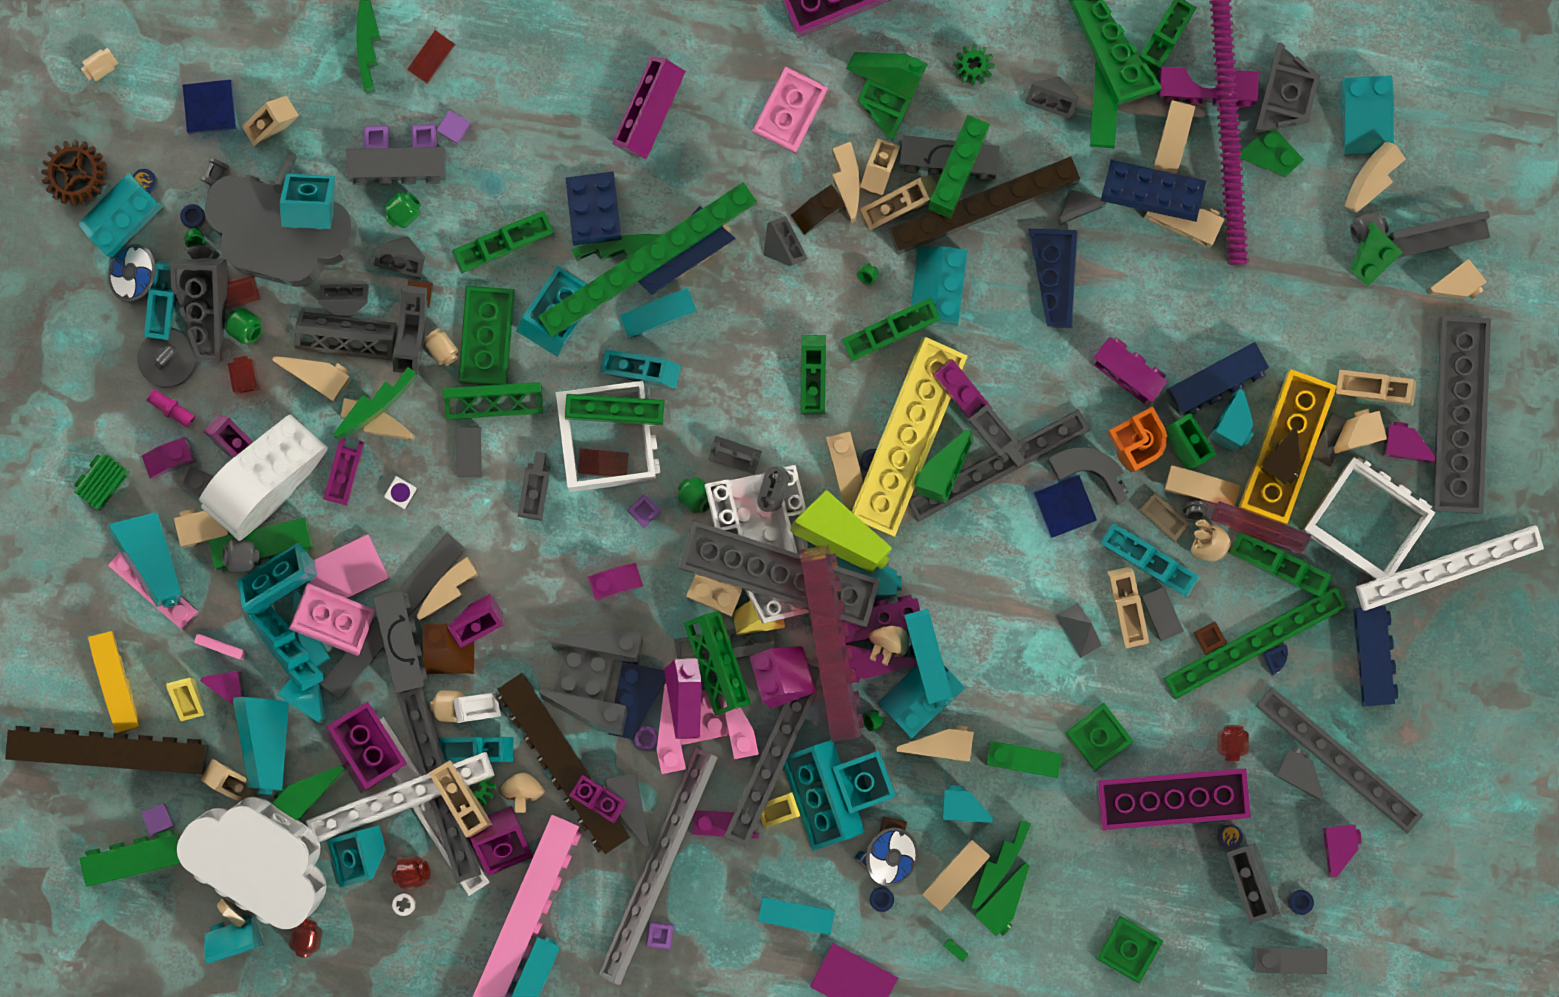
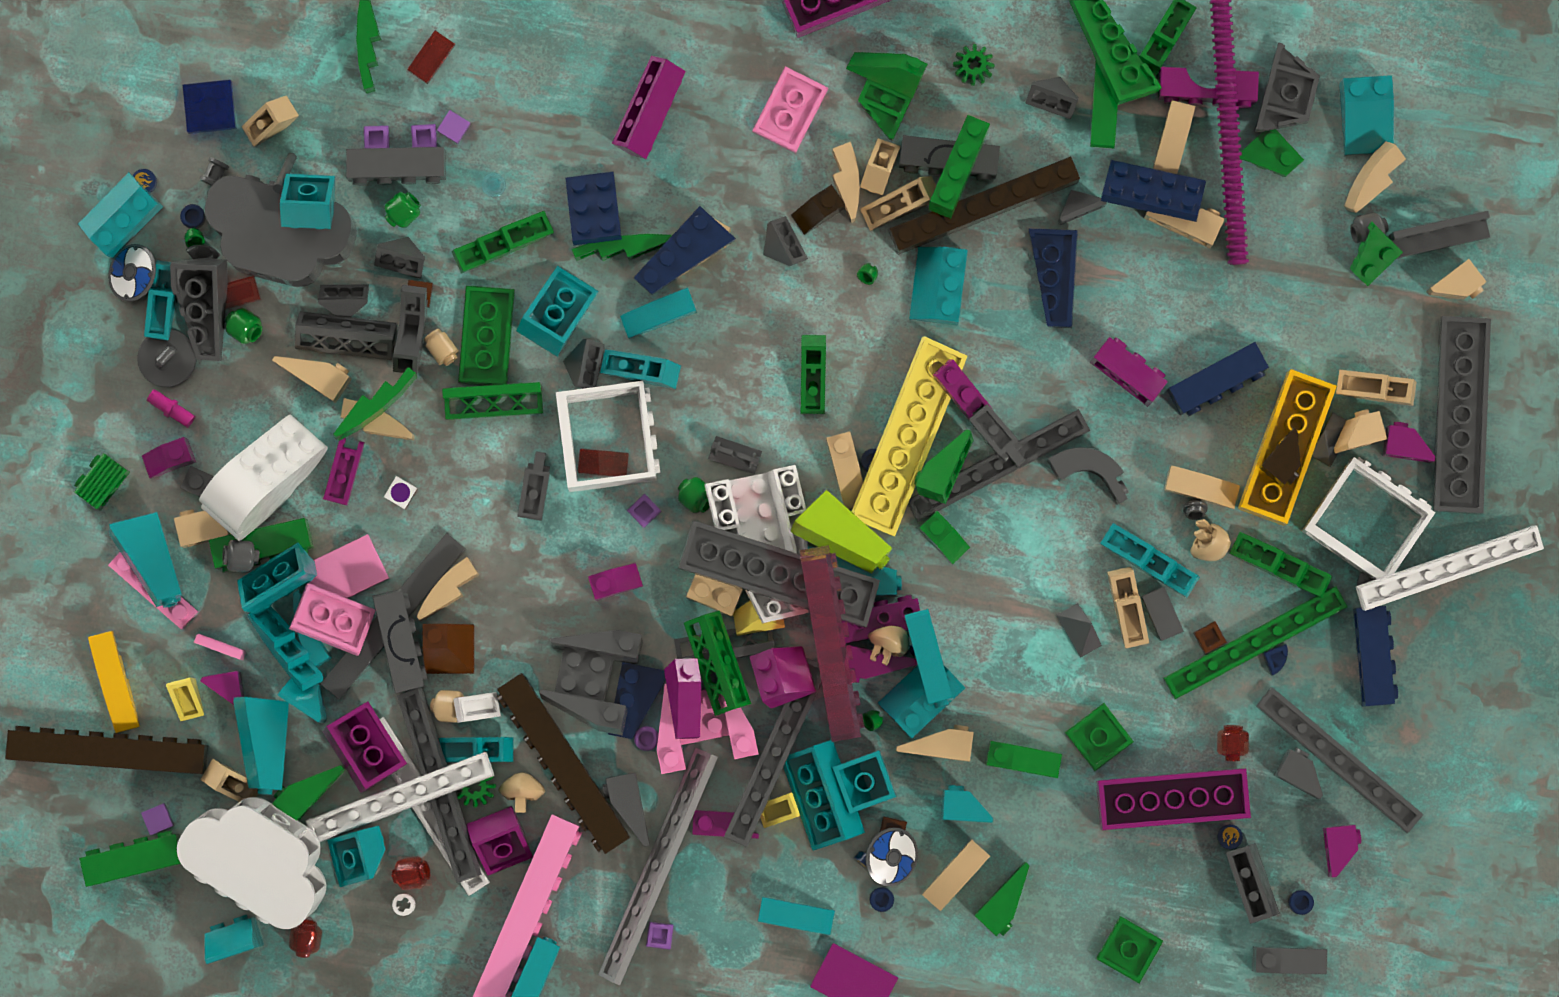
(76, 164): reddish brown gear -> none
(99, 64): tan brick -> none
(227, 436): magenta slope -> none
(230, 912): tan tile -> none
(243, 375): clear red brick -> none
(460, 799): tan slope -> none
(469, 451): dark grey tile -> none
(477, 621): magenta slope -> none
(584, 363): none -> dark grey slope
(598, 799): magenta slope -> none
(614, 409): green tile -> none
(647, 259): green plate -> none
(772, 489): dark grey beam -> none
(891, 329): green slope -> none
(944, 537): none -> green slope
(955, 950): green tile -> none
(995, 872): green slope -> none
(1065, 506): clear blue plate -> none
(1139, 440): orange brick -> none
(1164, 517): dark tan tile -> none
(1189, 442): green brick -> none
(1234, 424): teal slope -> none
(1260, 527): clear pink tile -> none

